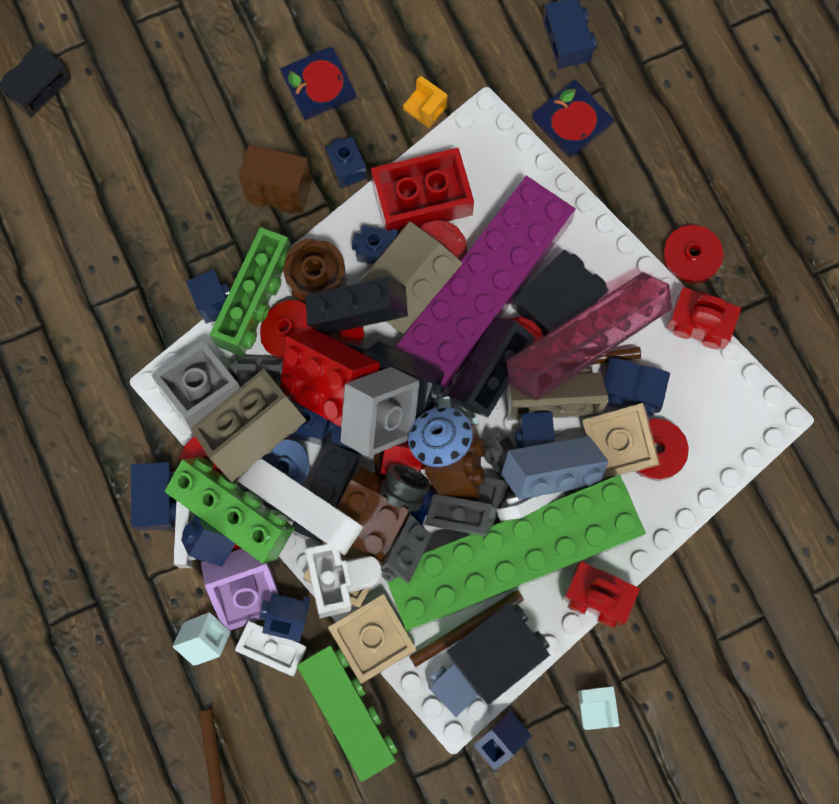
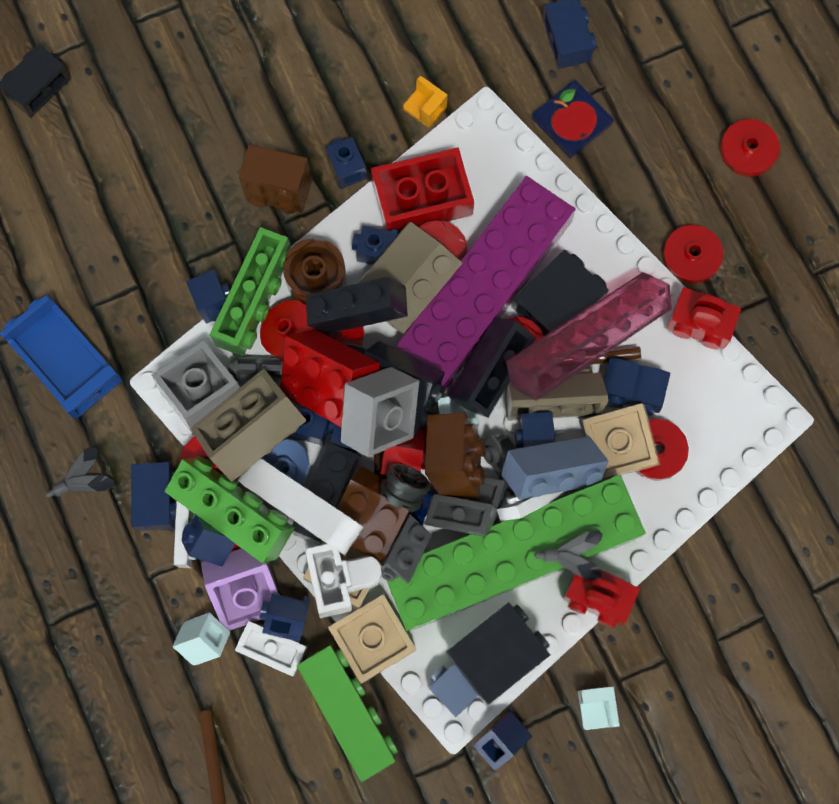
(60, 356): none -> blue panel
(78, 481): none -> dark grey piece
(318, 83): tile -> none
(445, 447): medium blue dish -> none
(462, 630): reddish brown bar -> none
(568, 554): none -> dark grey piece
(744, 159): none -> red plate

